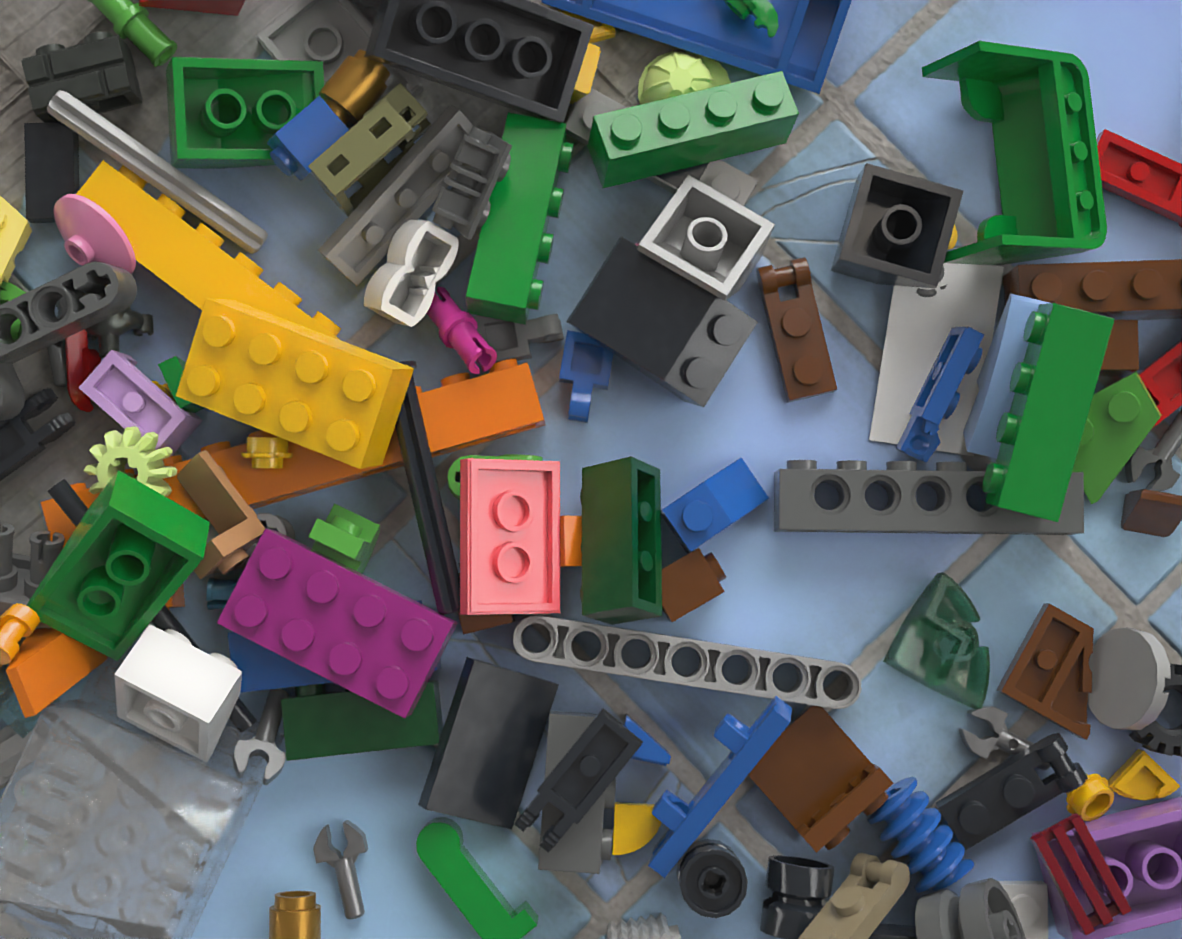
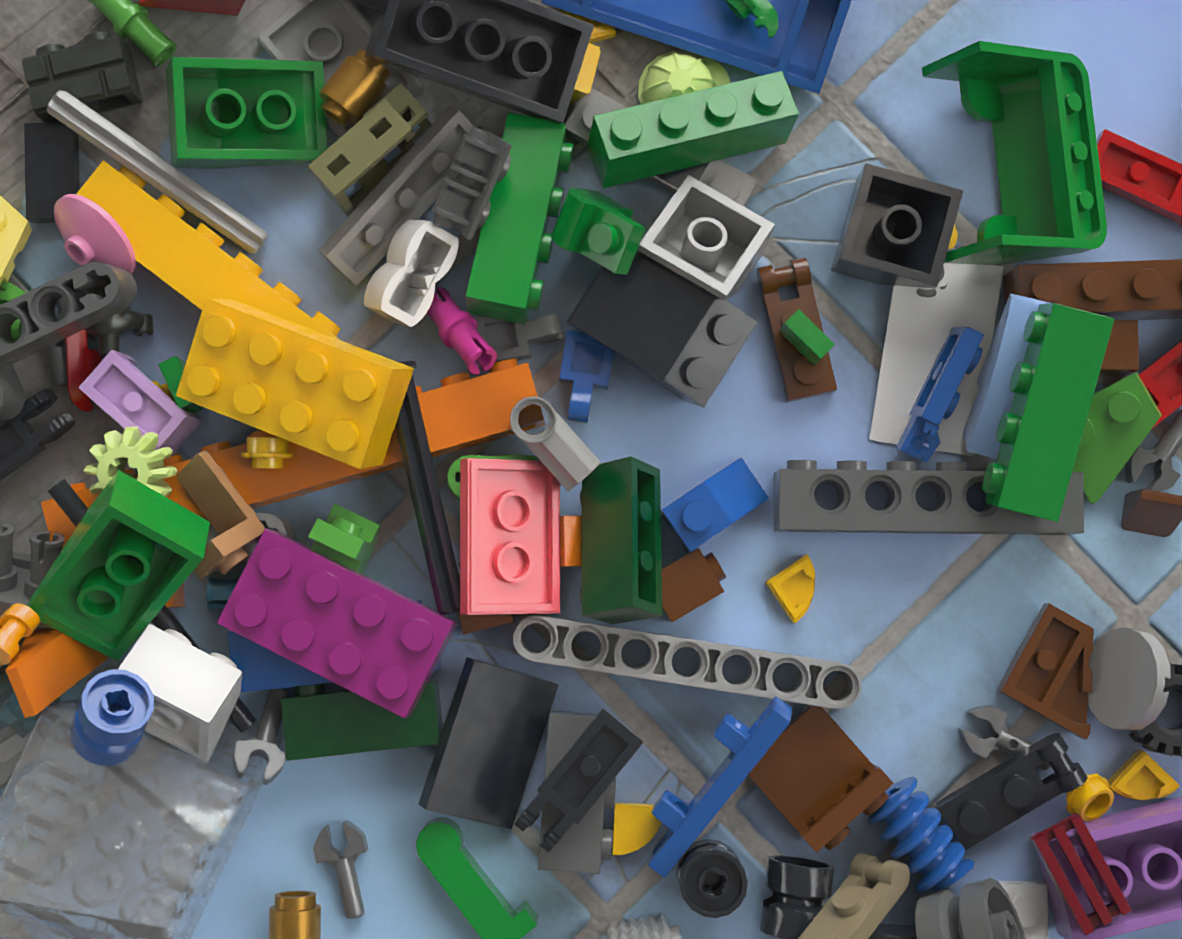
(111, 717): none -> blue wheel
(305, 138): blue brick -> none
(556, 445): none -> light grey piece
(598, 229): none -> green brick
(650, 749): blue slope -> none
(794, 587): none -> yellow tile
(806, 337): none -> green tile
(941, 645): clear green brick -> none

